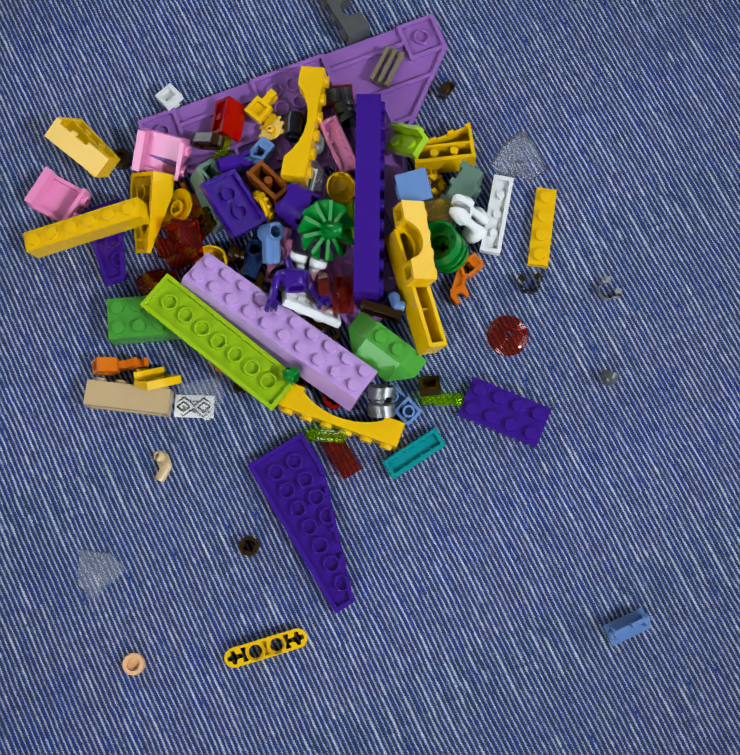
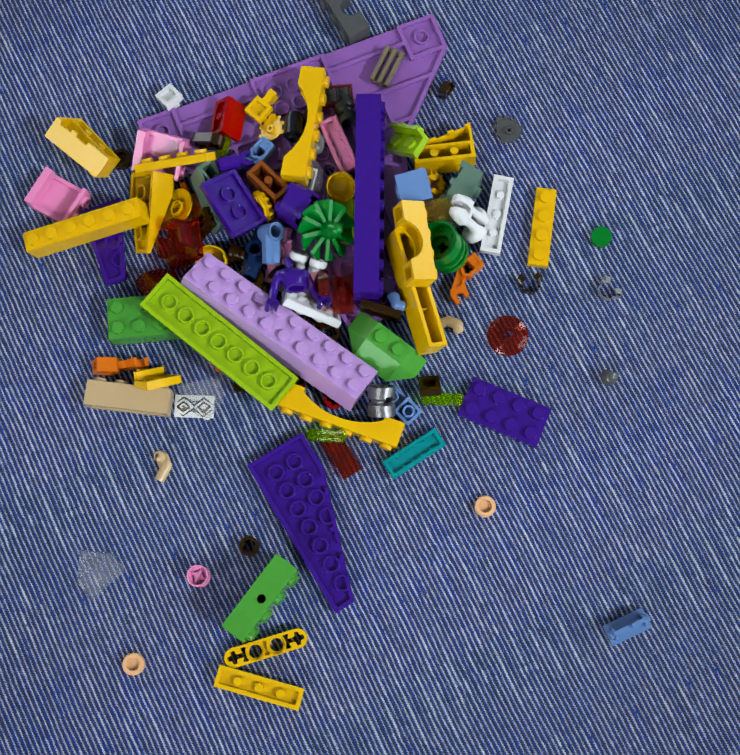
(182, 159): none -> yellow plate
(198, 573): none -> bright pink wheel
(250, 611): none -> bright green brick
(259, 687): none -> yellow plate
(291, 374): green hinge -> none
(452, 322): none -> tan arm
(484, 506): none -> light nougat tile
(507, 129): none -> dark grey piece
(519, 158): clear slope -> none
(601, 237): none -> green tile

